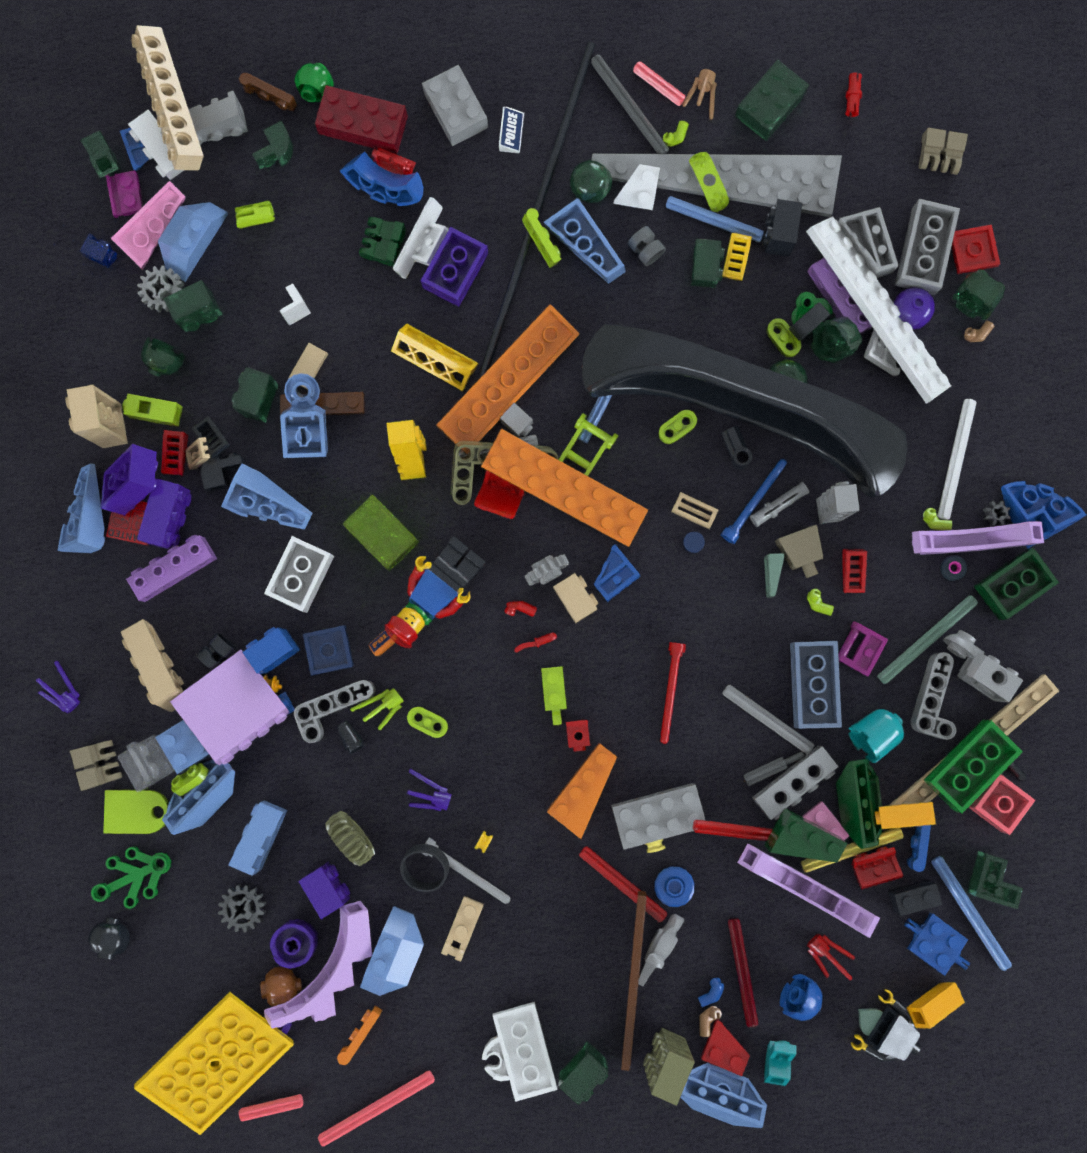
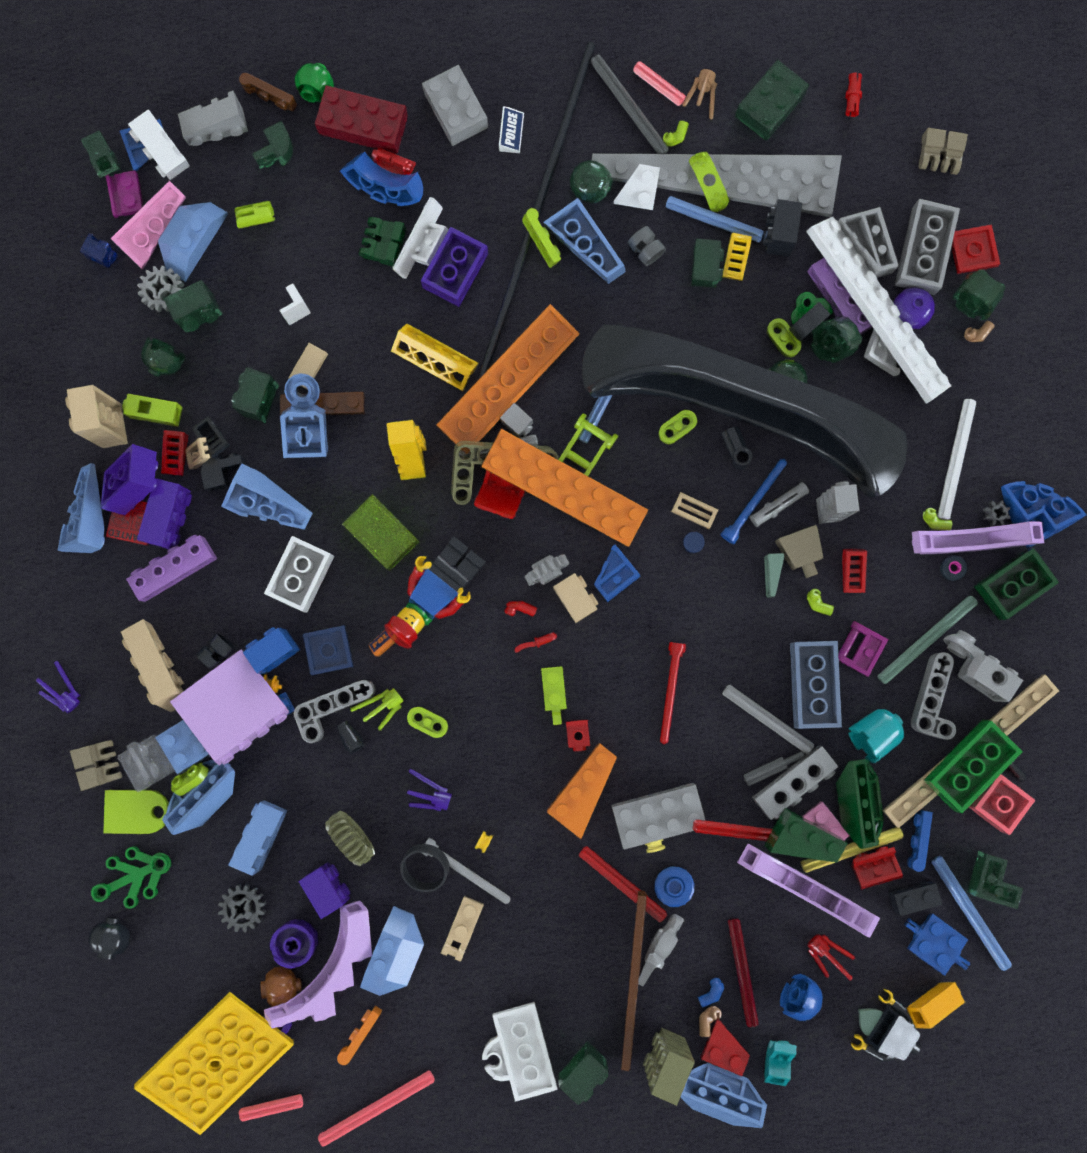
(167, 98): tan brick -> none
(905, 815): light orange brick -> none

